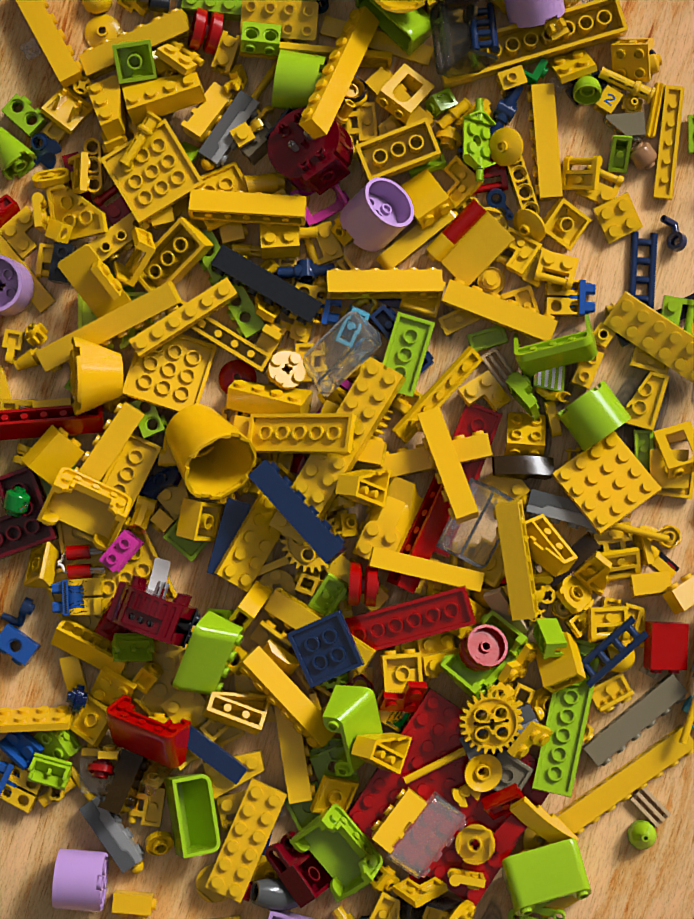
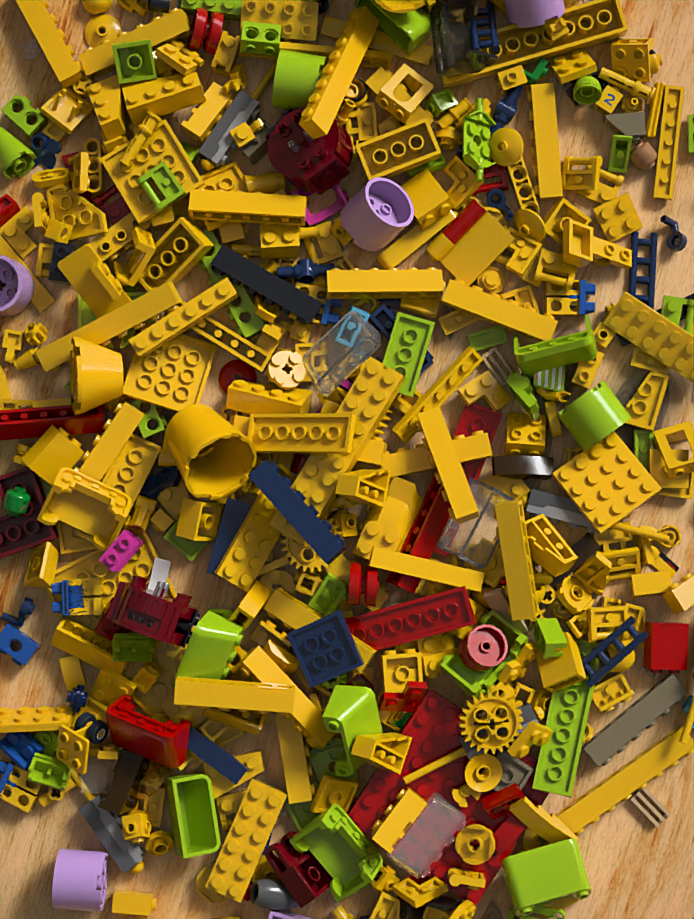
(74, 745): none -> yellow plate
(80, 571): red piece -> none
(101, 768): red plate -> none
(136, 827): none -> yellow brick
(167, 184): none -> lime plate
(234, 695): none -> yellow brick
(263, 114): yellow piece -> none
(582, 247): none -> yellow plate
(641, 834): lime helmet -> none

